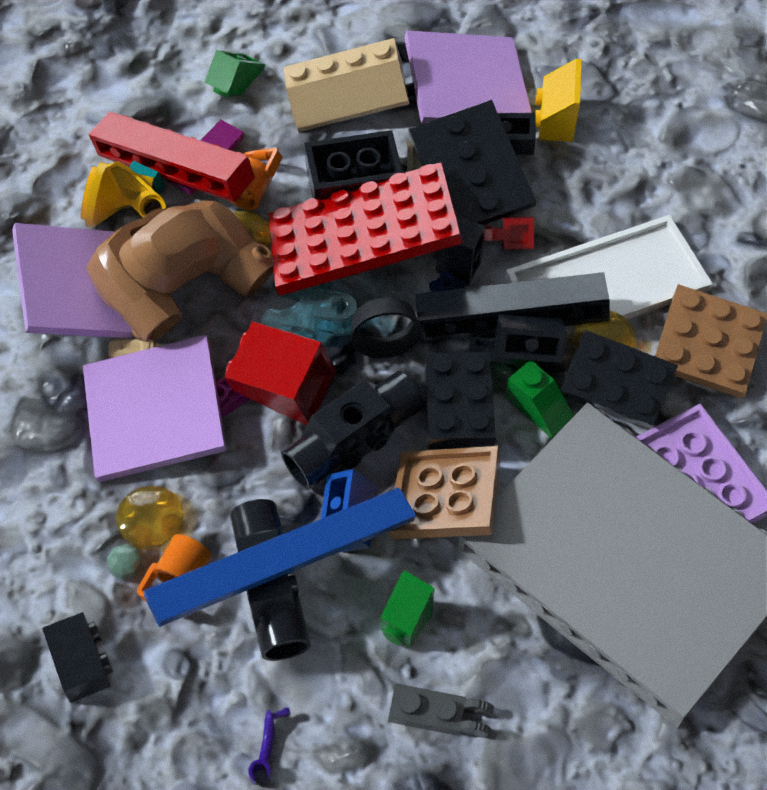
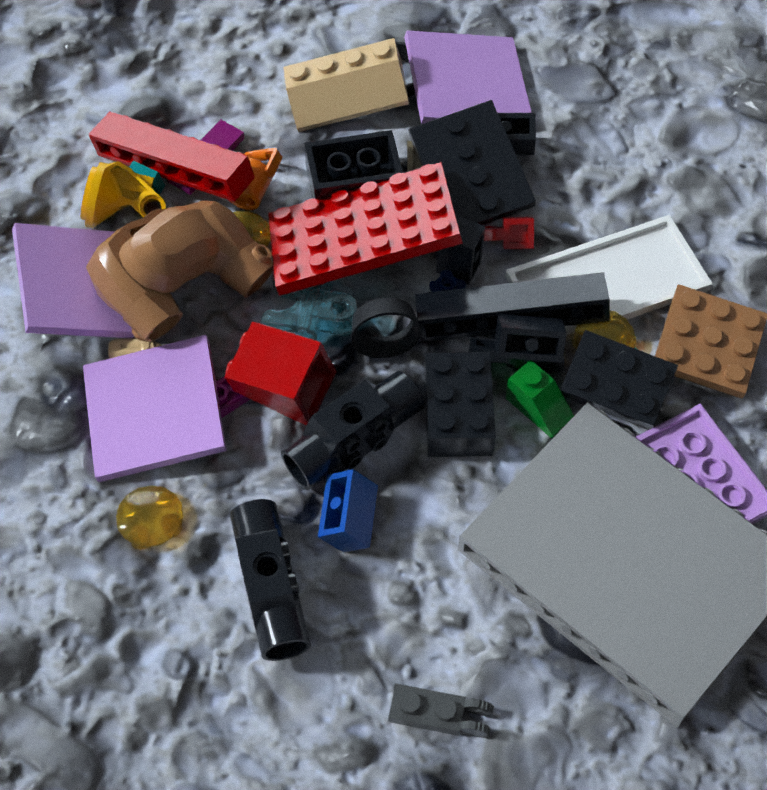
(76, 656): black brick -> none
(124, 562): sand green tile -> none
(179, 558): orange piece -> none
(232, 72): green slope -> none
(267, 743): dark purple piece -> none
(277, 557): blue tile -> none
(407, 610): green slope -> none
(449, 491): medium nougat plate -> none
(559, 103): yellow slope -> none

